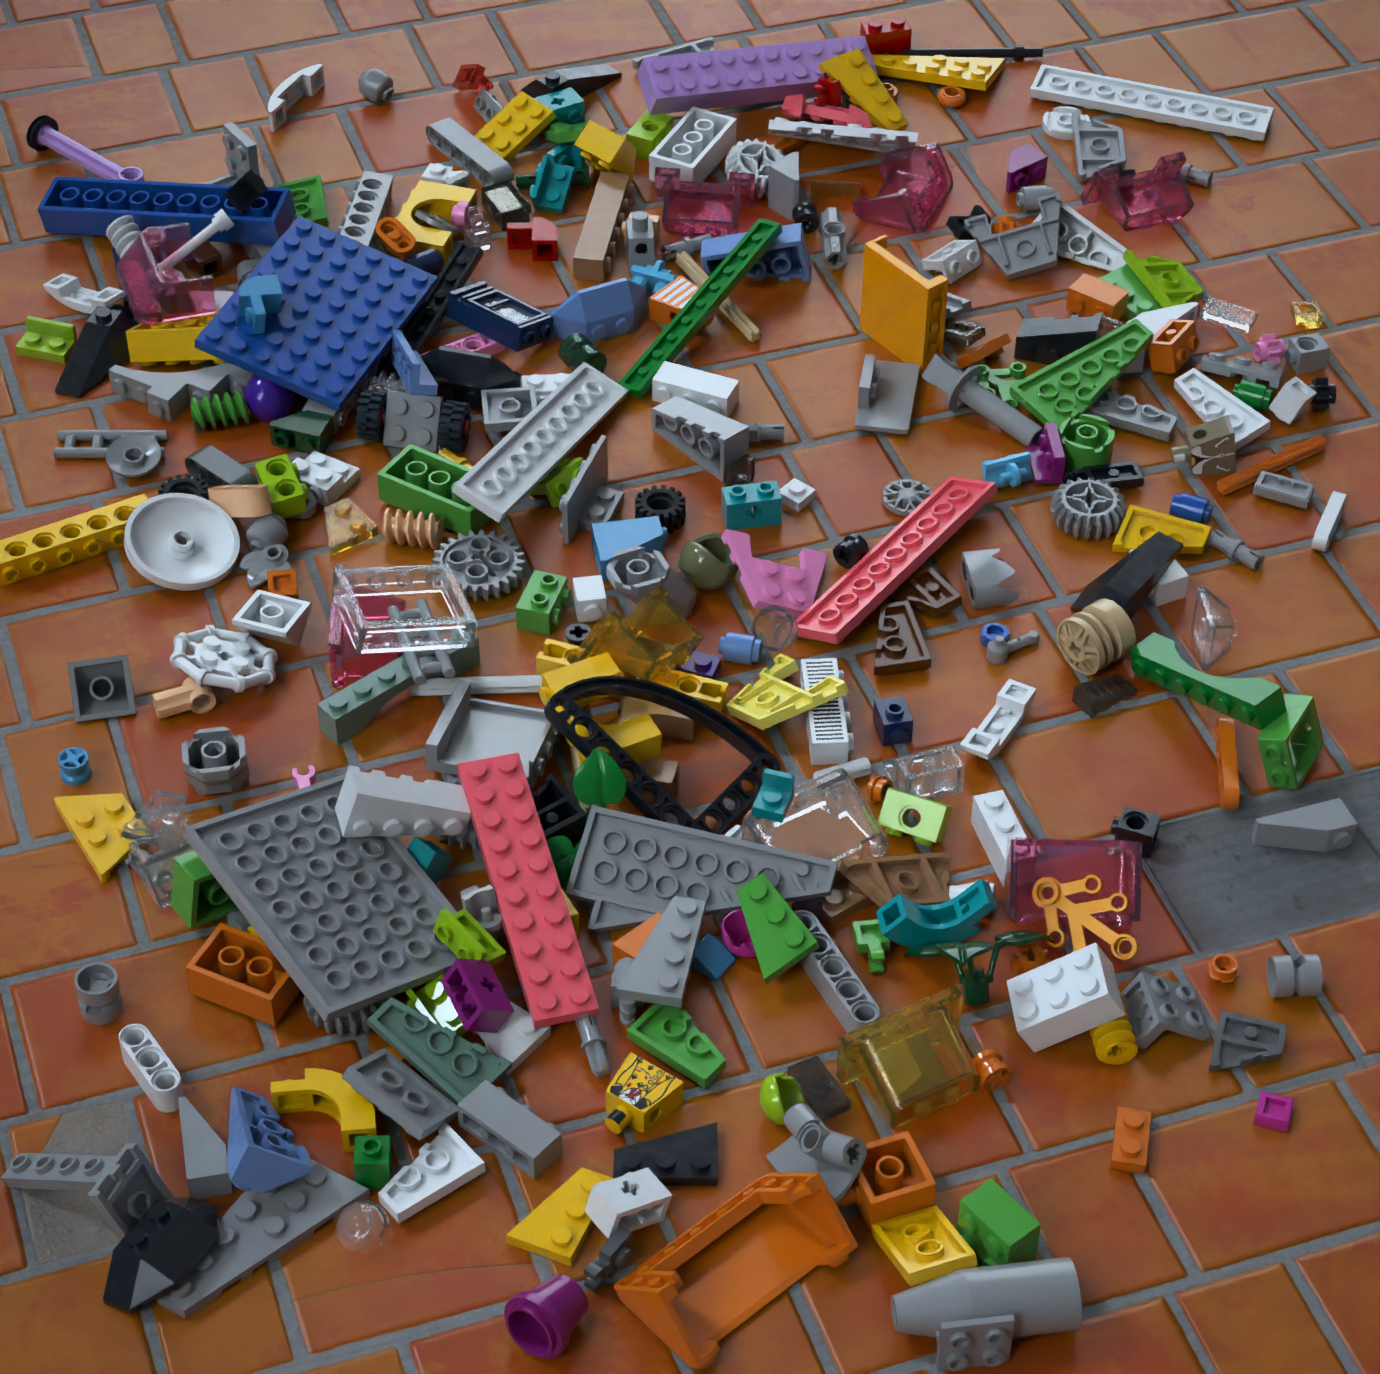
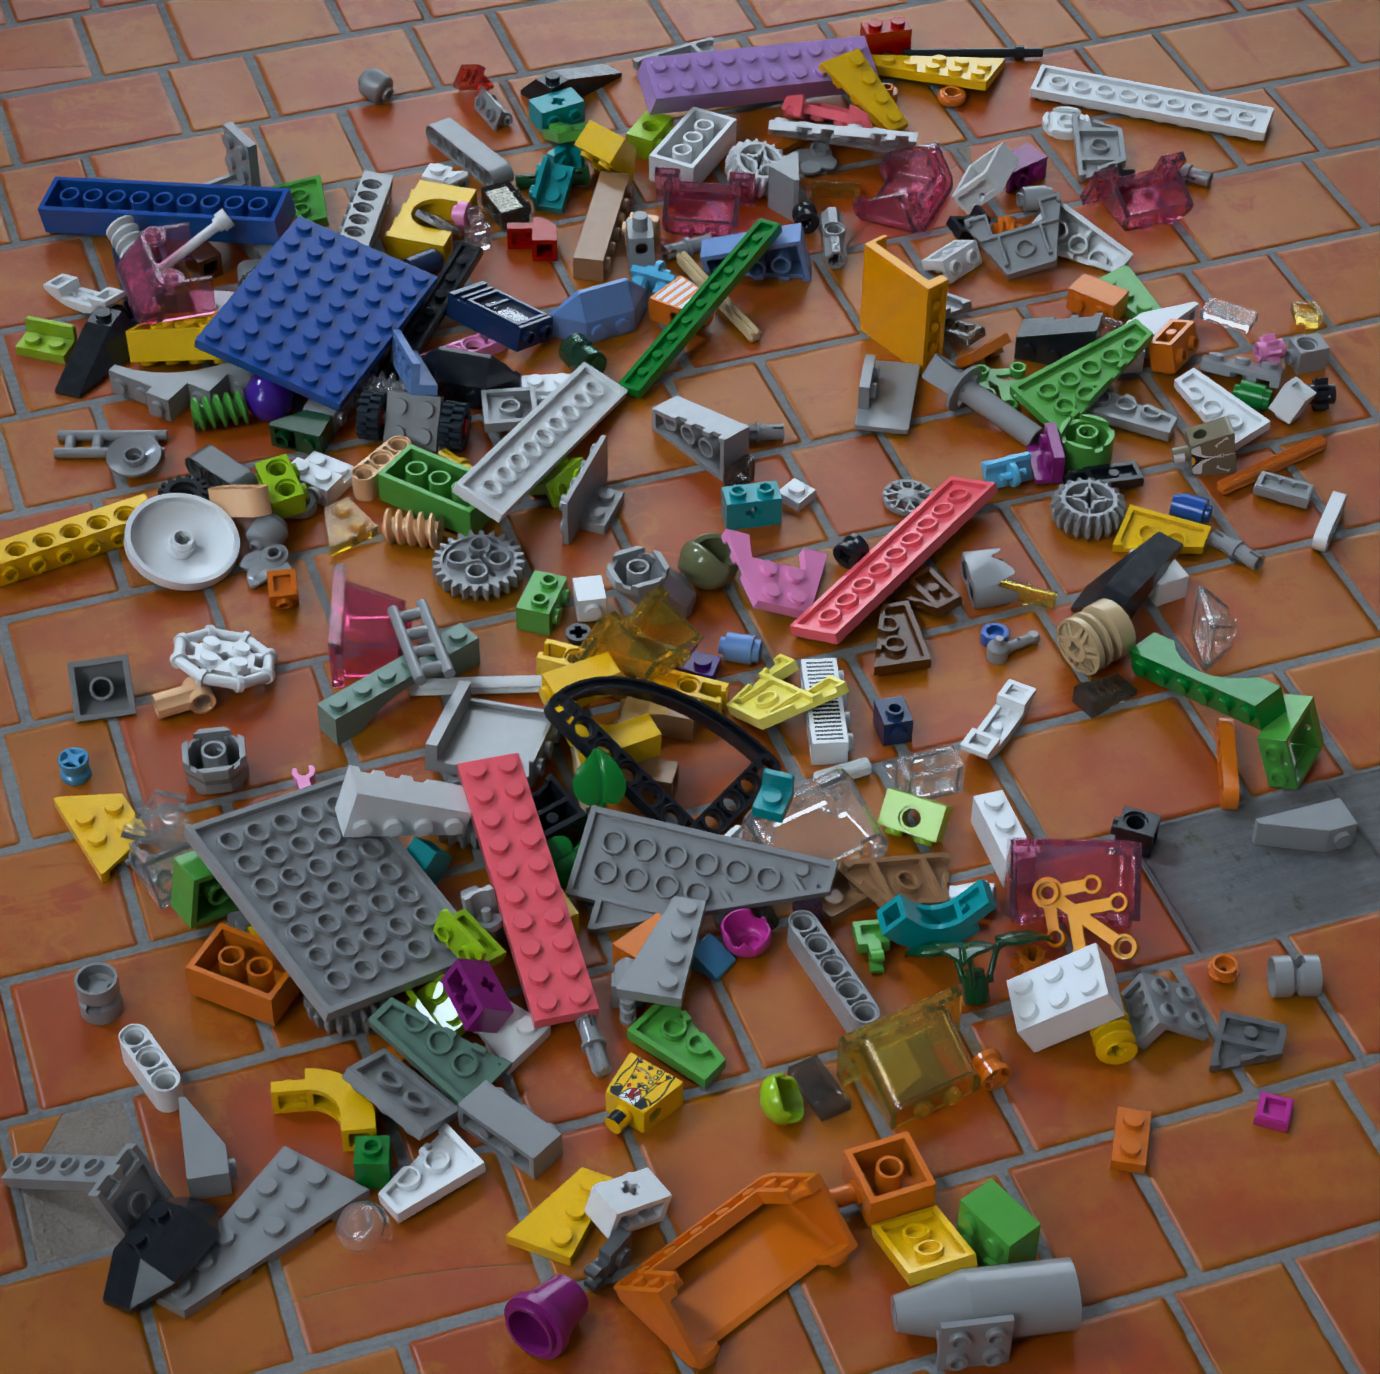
(44, 135): lavender piece -> none
(246, 191): black bracket -> none
(257, 298): dark azure brick -> none
(259, 1147): medium blue wedge -> none
(274, 617): white slope -> none
(302, 83): white slope -> none
(365, 473): none -> light nougat beam
(400, 241): orange plate -> none
(405, 633): clear window -> none
(515, 126): yellow plate -> none
(623, 534): dark azure slope -> none
(672, 502): black tyre -> none
(675, 1159): black wing -> none
(697, 386): white brick -> none
(774, 928): bright green wing -> none
(776, 628): clear hair -> none
(816, 158): none -> light grey plate
(818, 1150): light grey panel -> none
(829, 91): red tile -> none
(877, 788): orange plate -> none
(985, 176): none -> white window
(1031, 594): none -> clear yellow pin
(1165, 279): lime wing -> none

